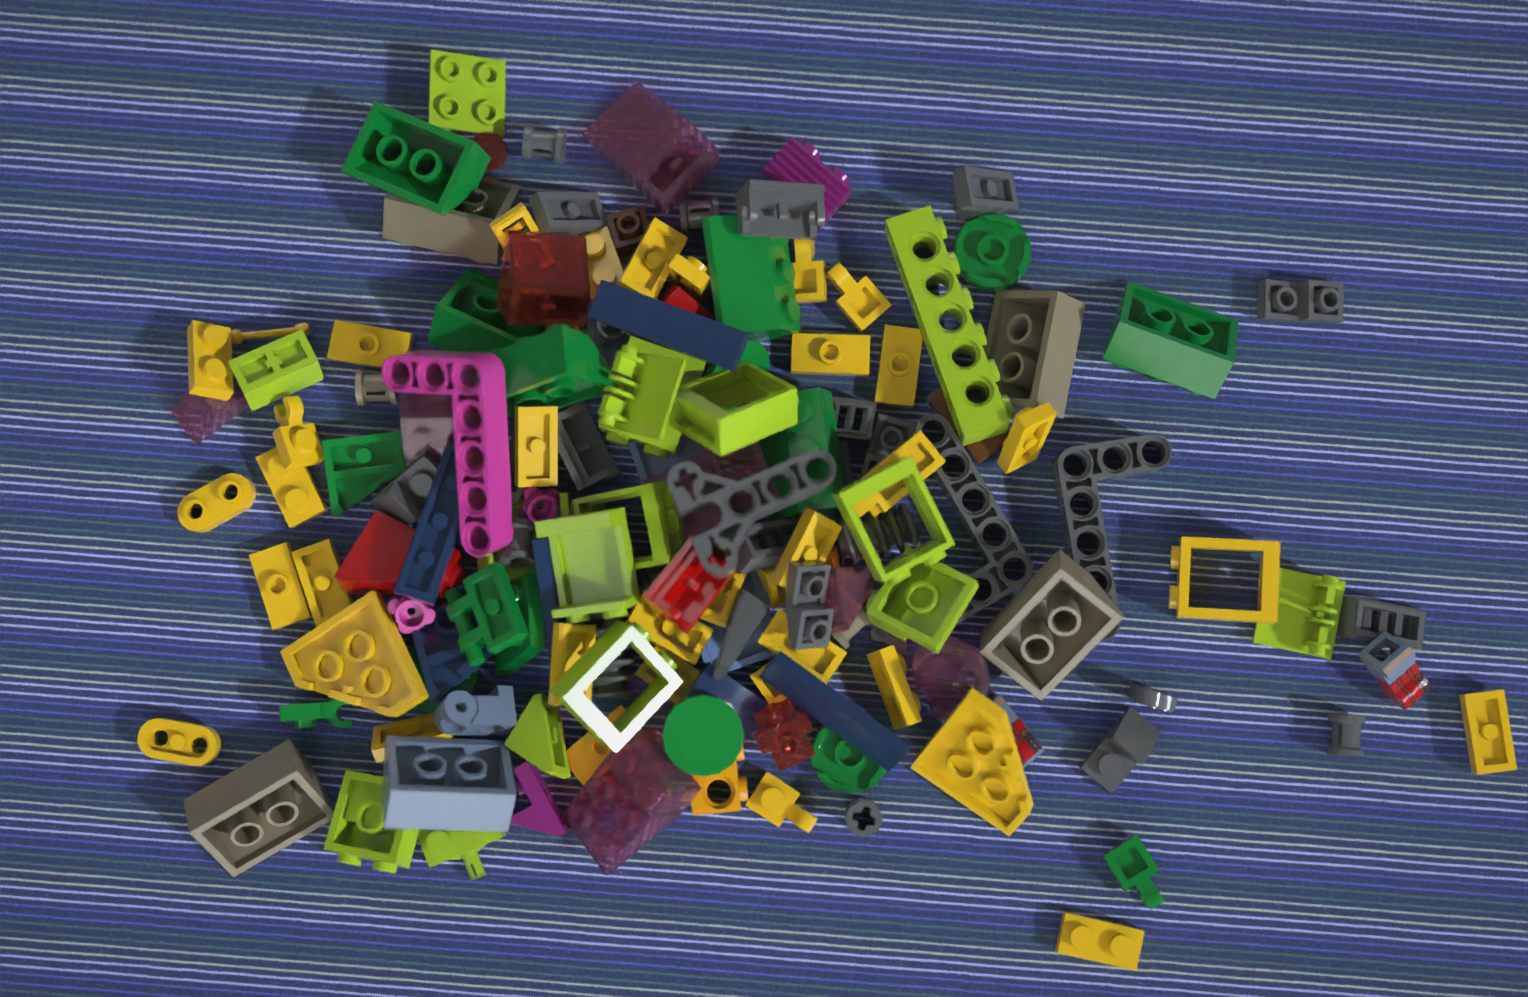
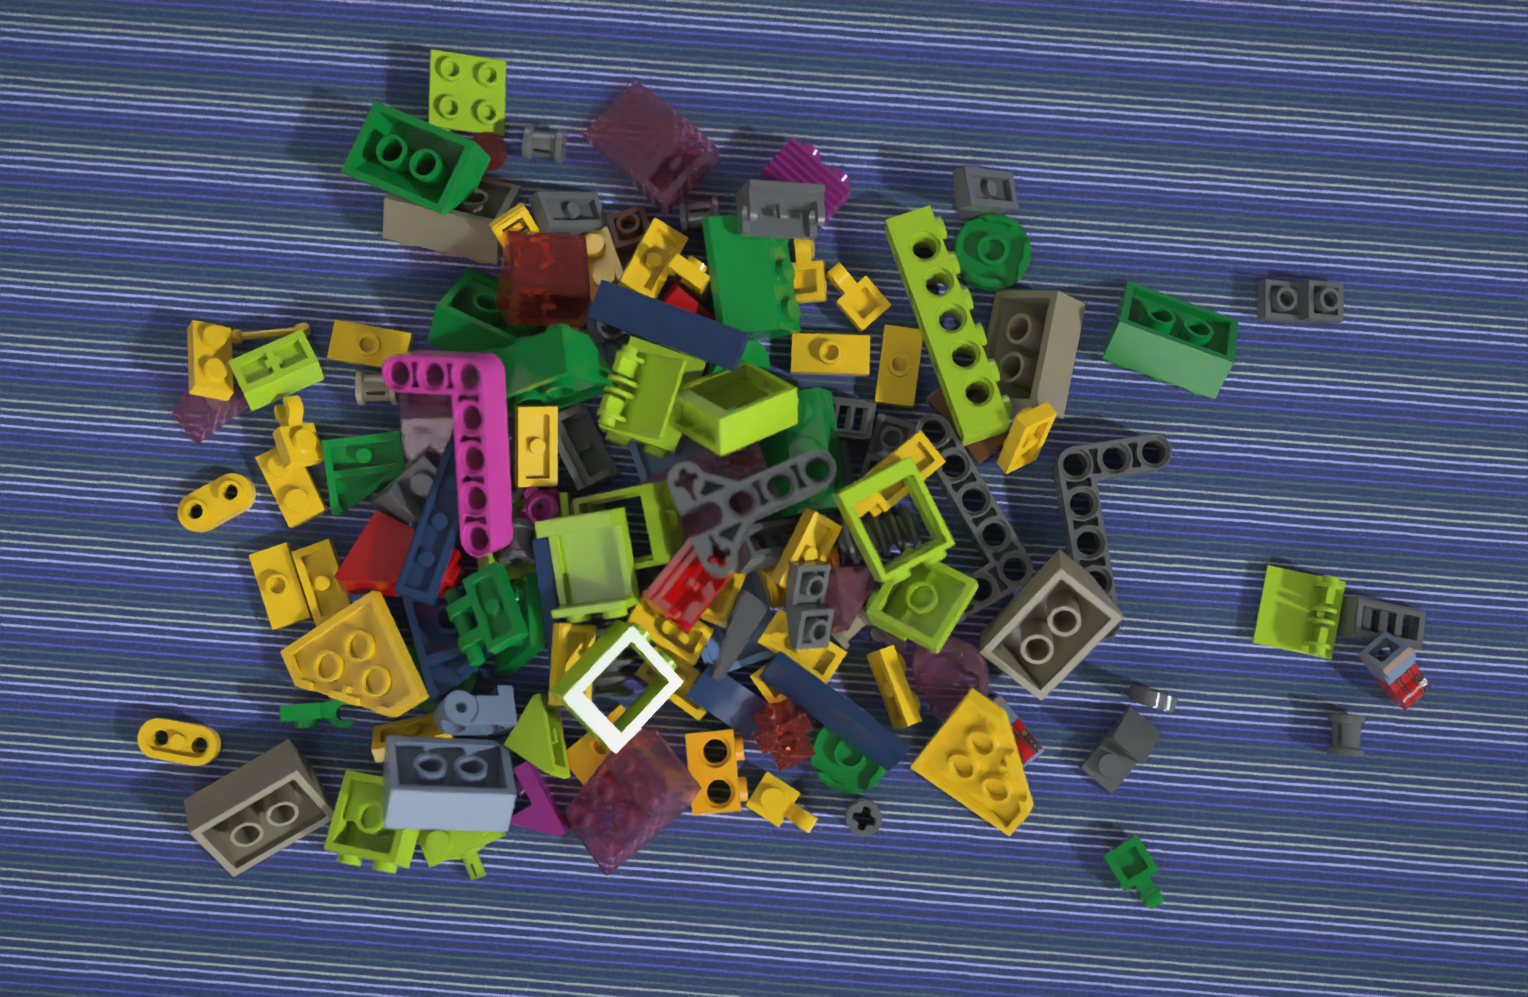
(409, 622): dark pink plate -> none
(703, 735): green tile -> none
(1099, 940): yellow plate -> none
(1267, 580): yellow window -> none
(1488, 731): yellow plate -> none

